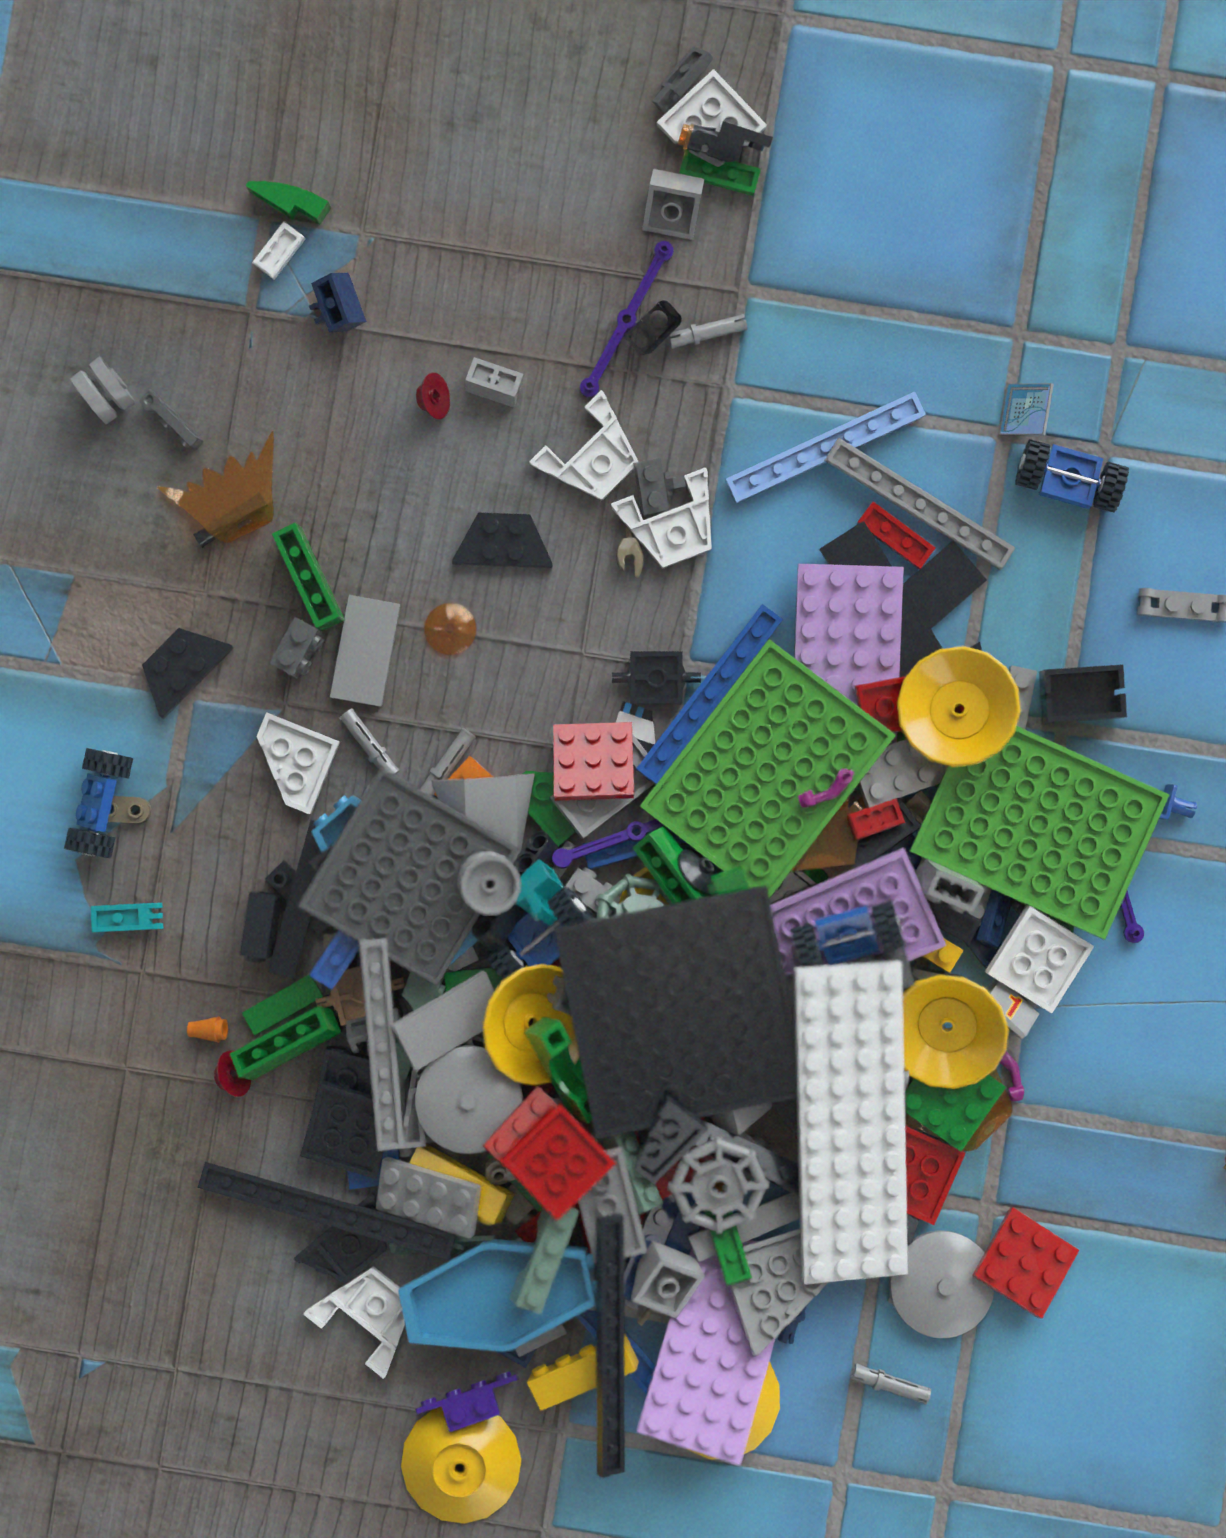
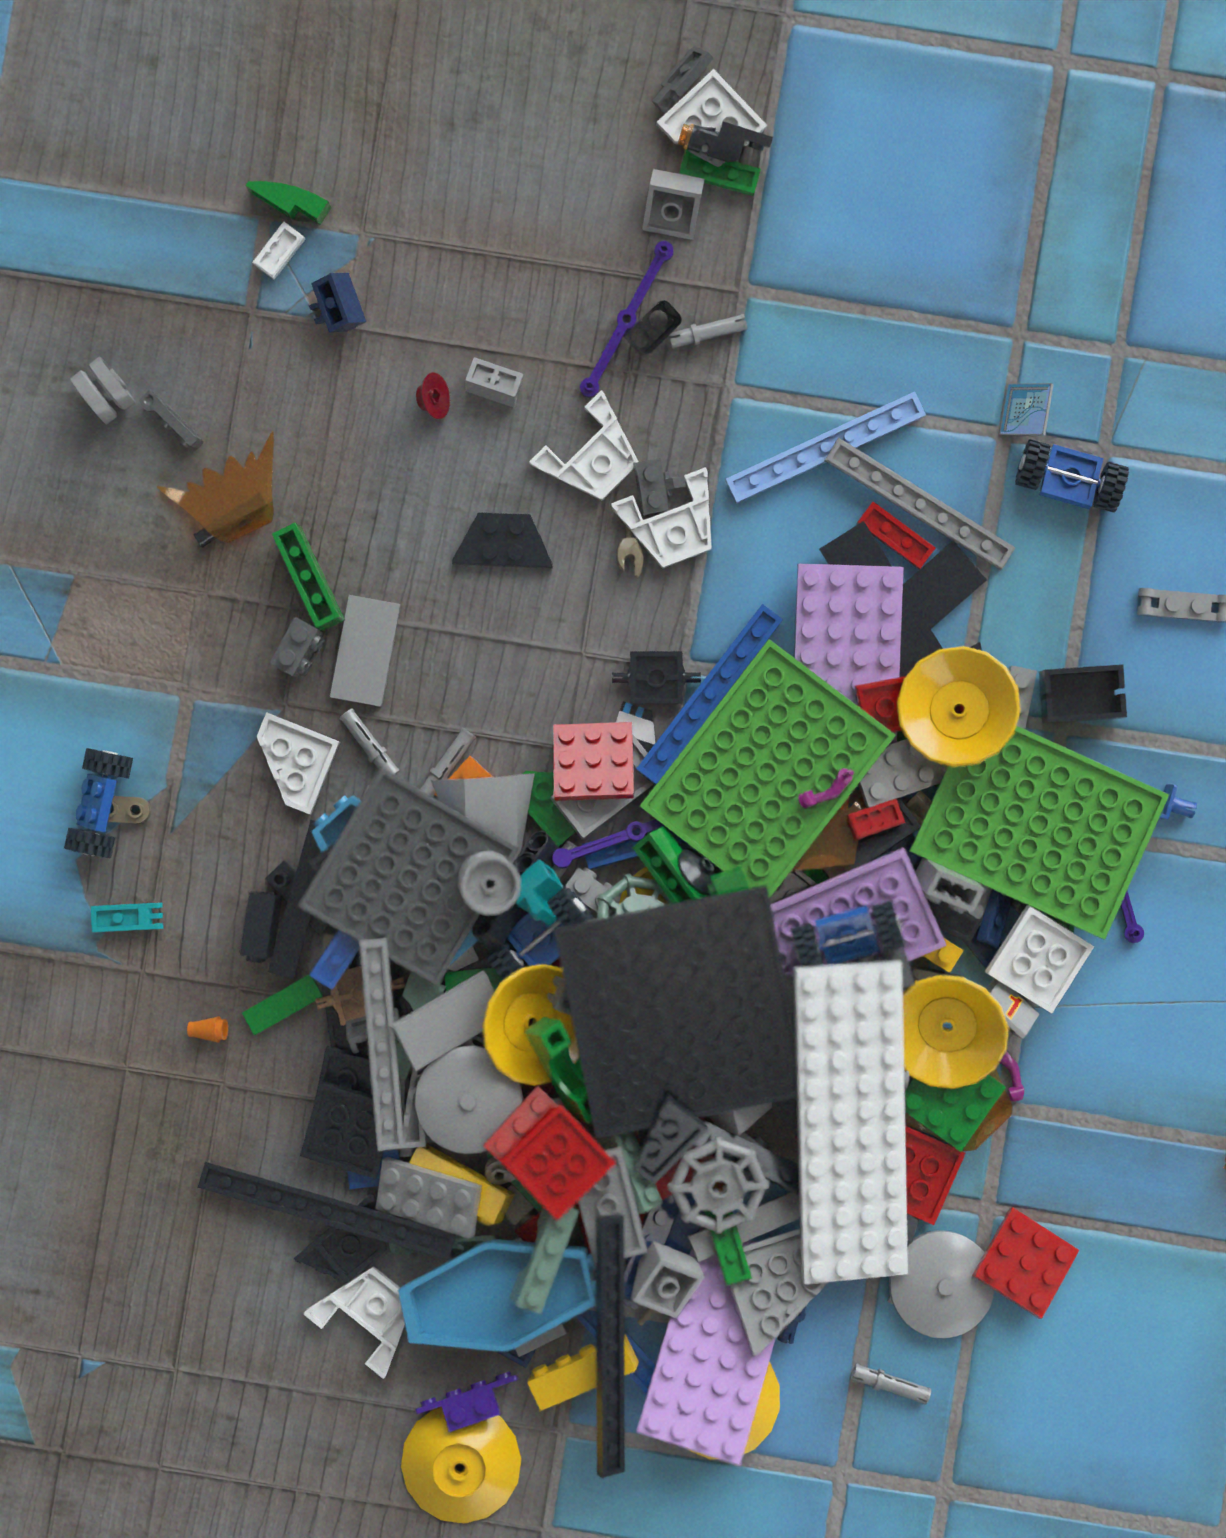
(181, 666): black wing -> none
(227, 1077): dark red piece -> none
(285, 1043): green brick -> none
(453, 642): clear orange dish -> none

